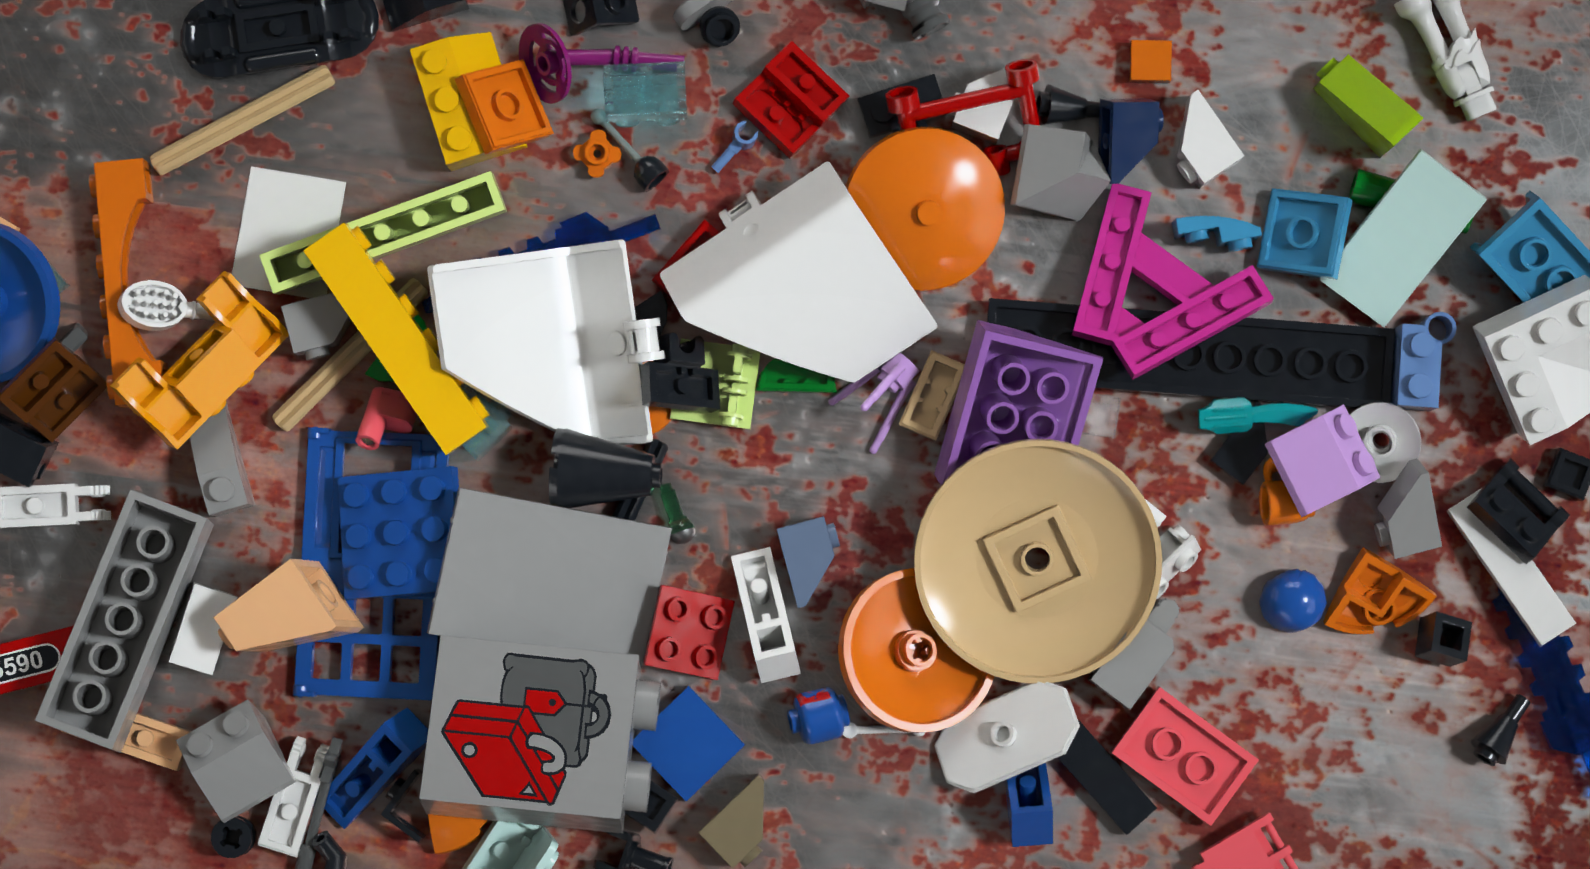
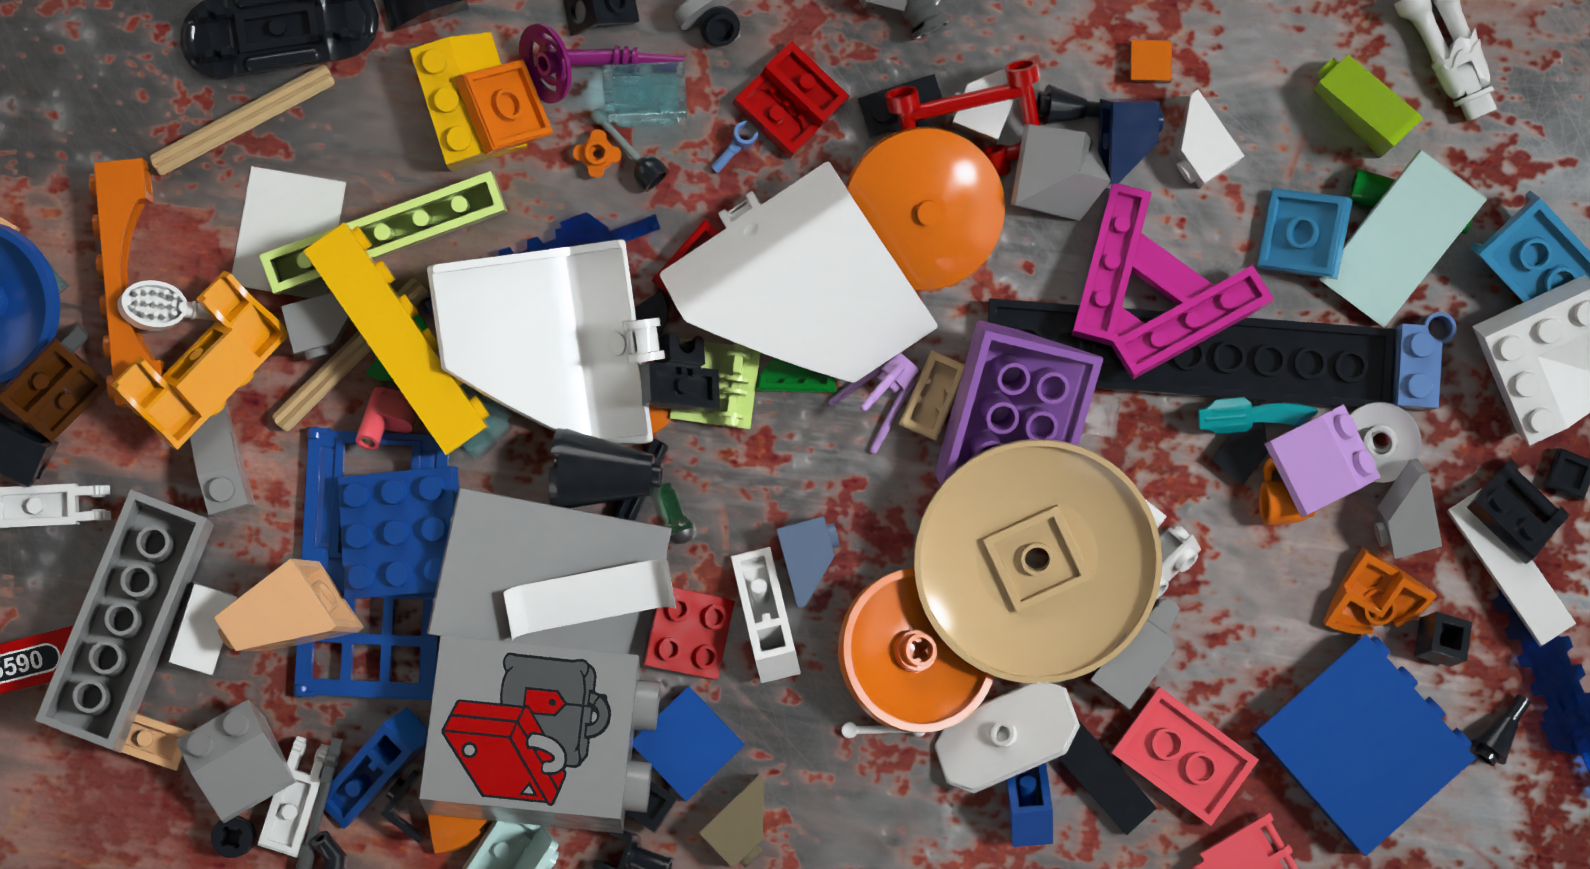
(589, 596): none -> white sticker
(818, 715): blue head -> none
(1227, 231): dark azure slope -> none
(1293, 601): blue hair -> none
(1365, 744): none -> blue panel

